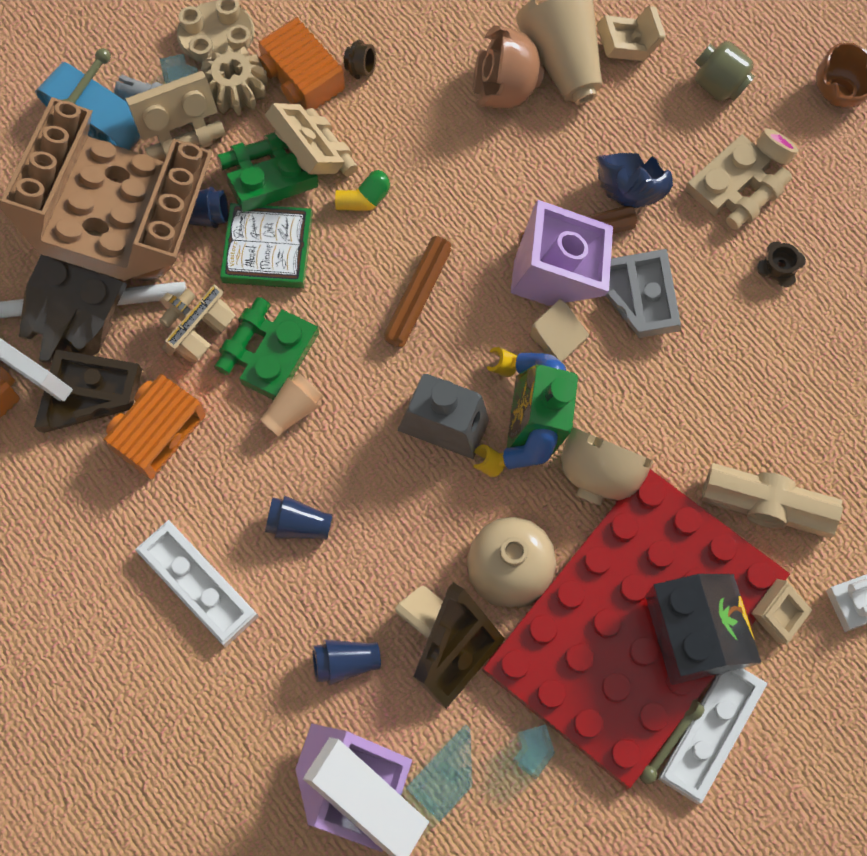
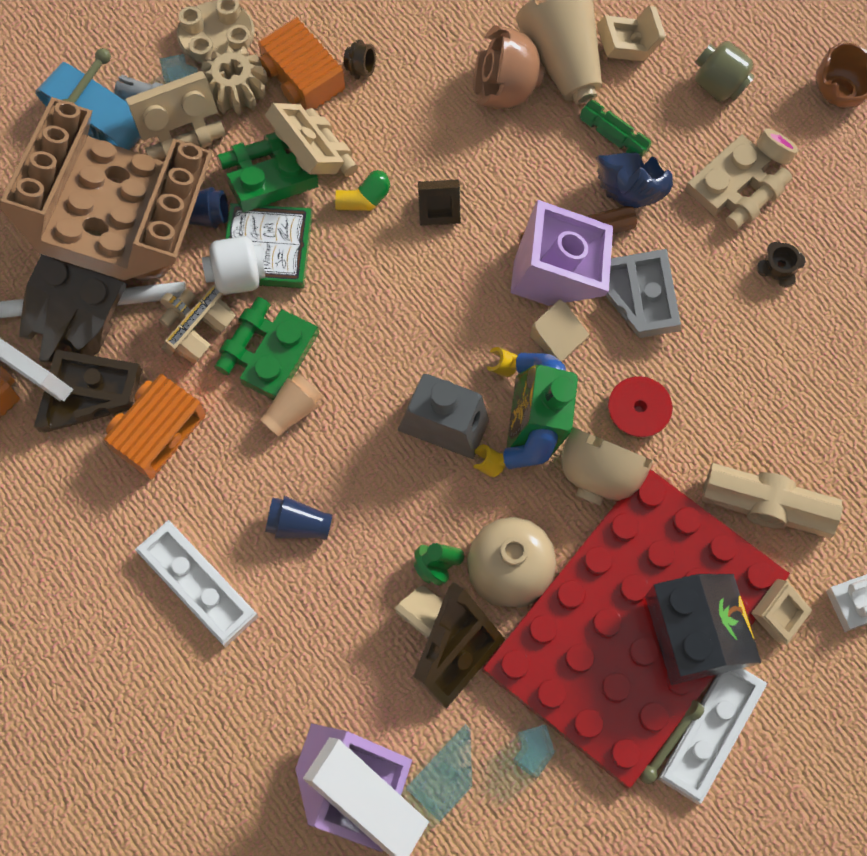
(234, 265): none -> white head
(344, 659): dark blue cone -> none
(417, 291): dark orange axle -> none
(434, 561): none -> green plate
(439, 202): none -> dark brown tile
(614, 128): none -> green axle
(640, 406): none -> red piece

